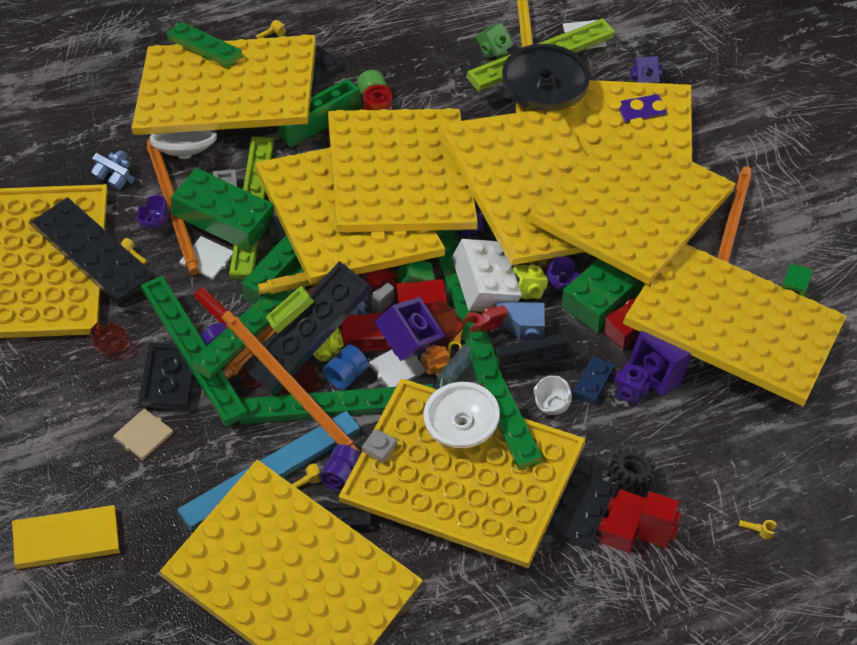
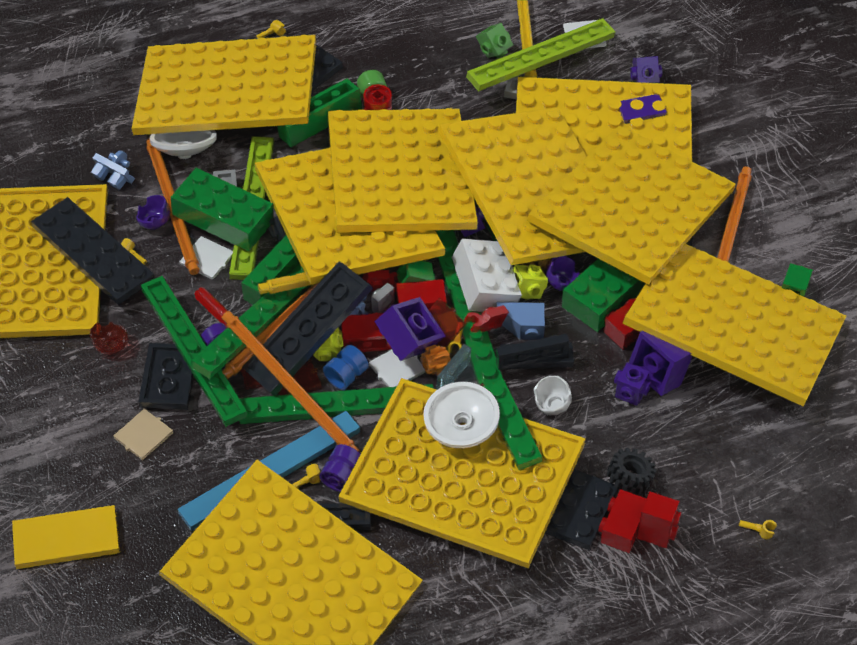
(204, 44): green plate -> none
(289, 309): lime tile -> none
(379, 445): light grey plate -> none
(545, 77): black dish -> none
(593, 380): dark blue plate -> none

